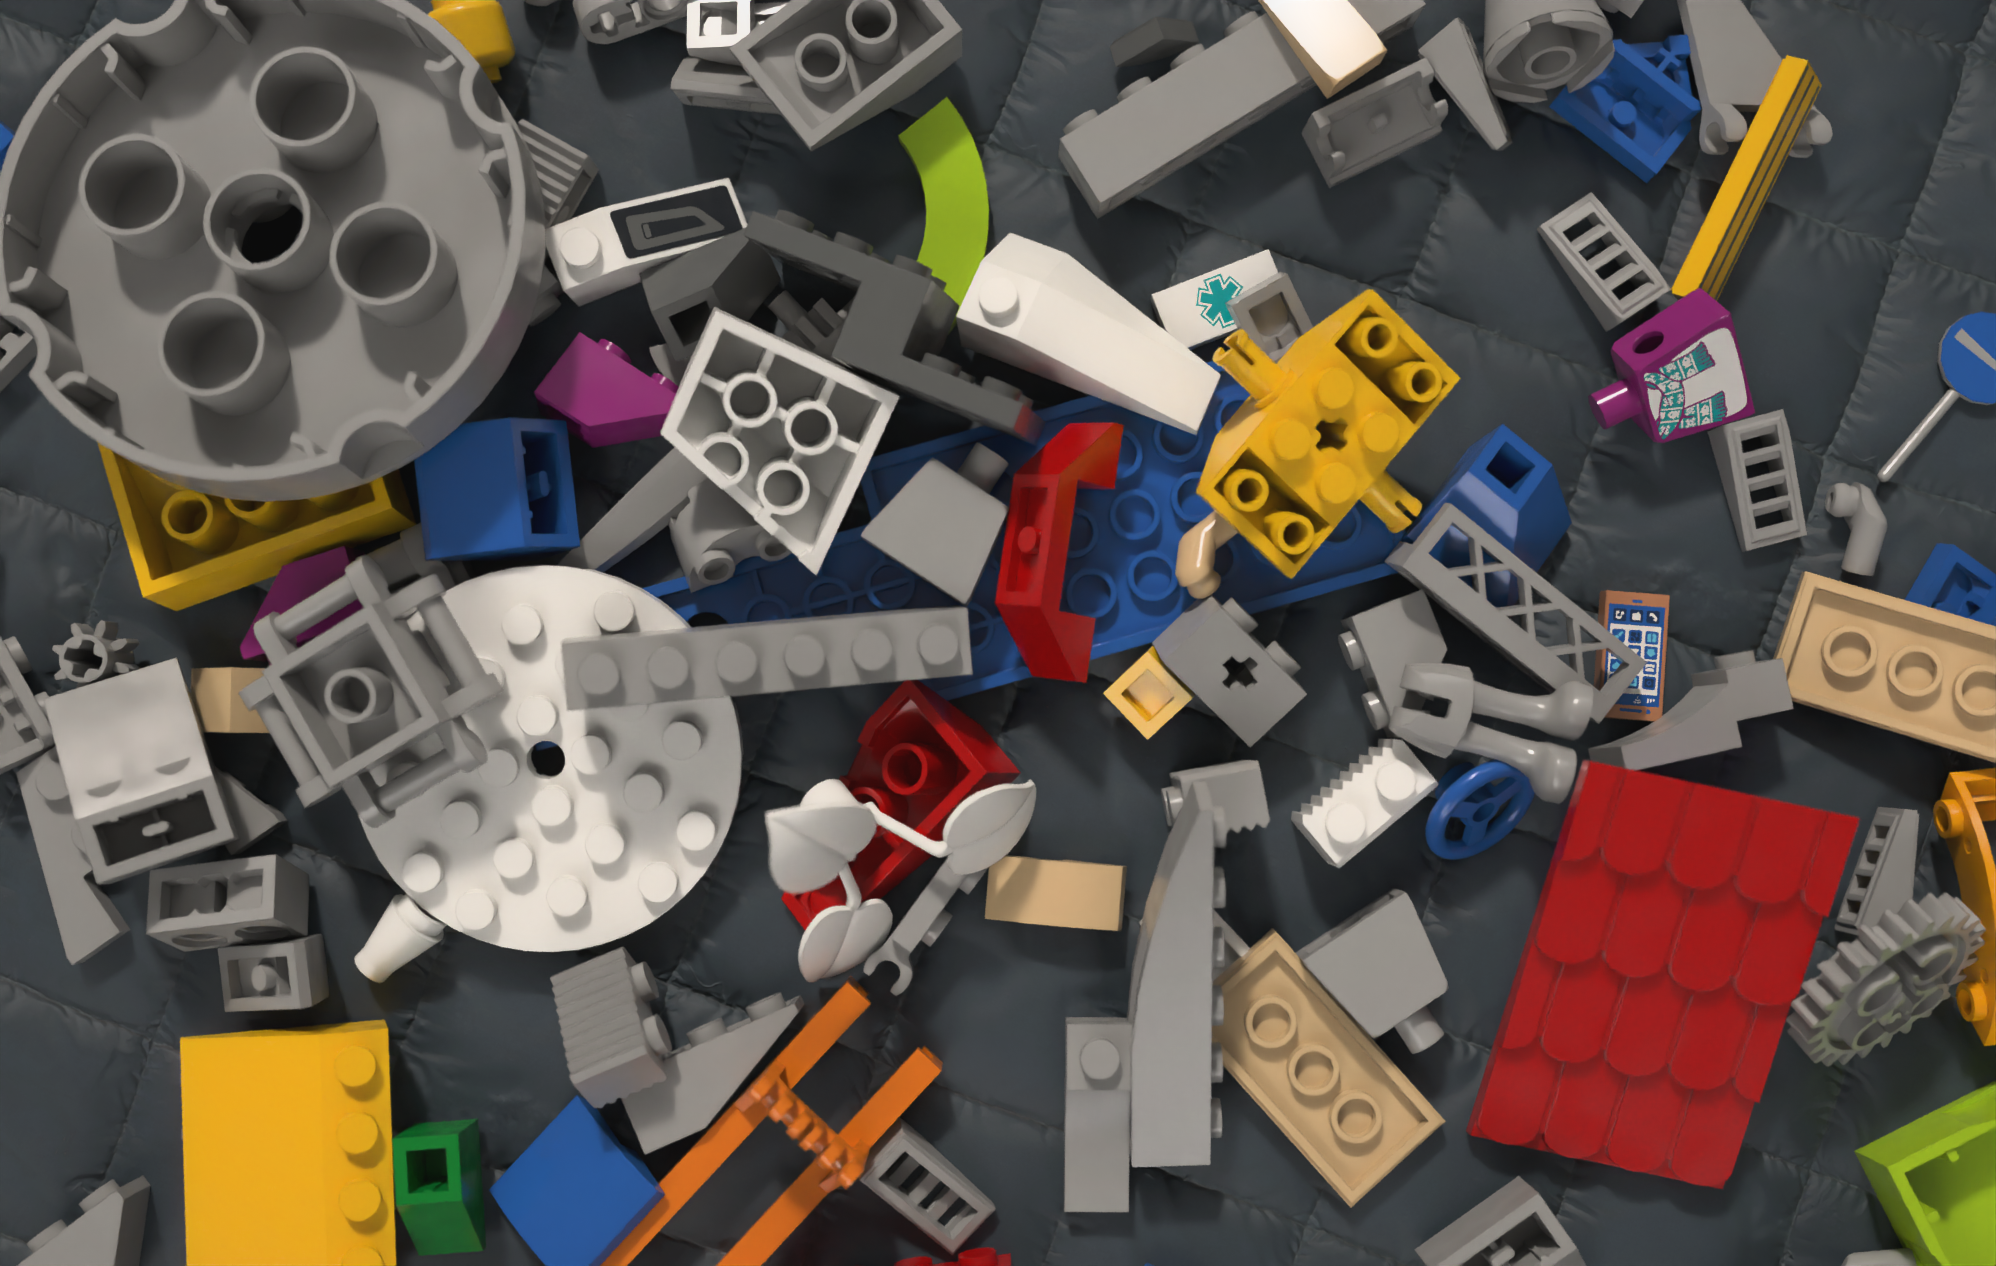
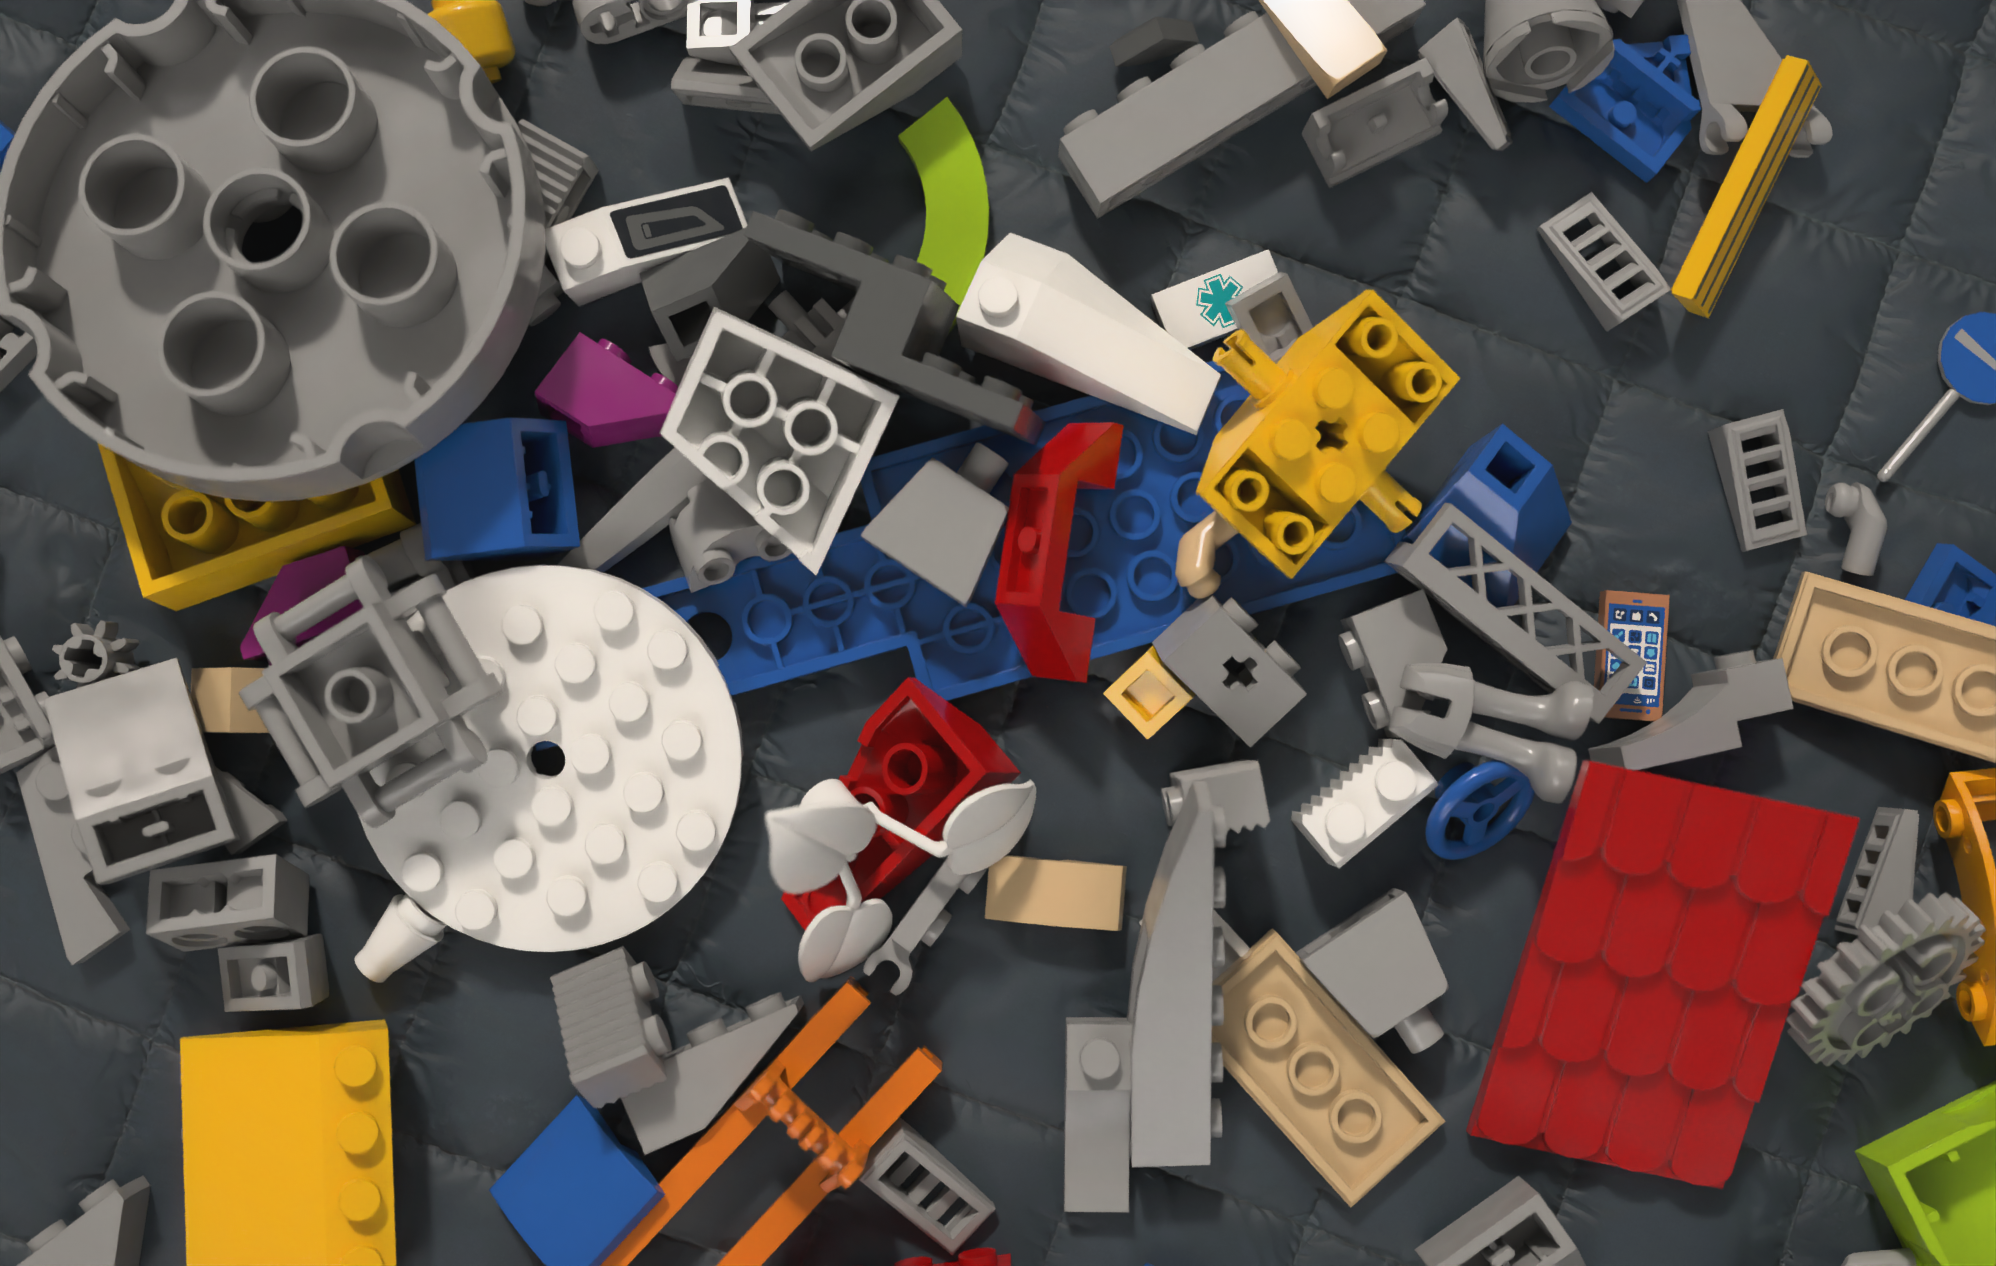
(440, 1186): green slope -> none
(765, 657): light grey brick -> none
(1677, 373): magenta torso -> none

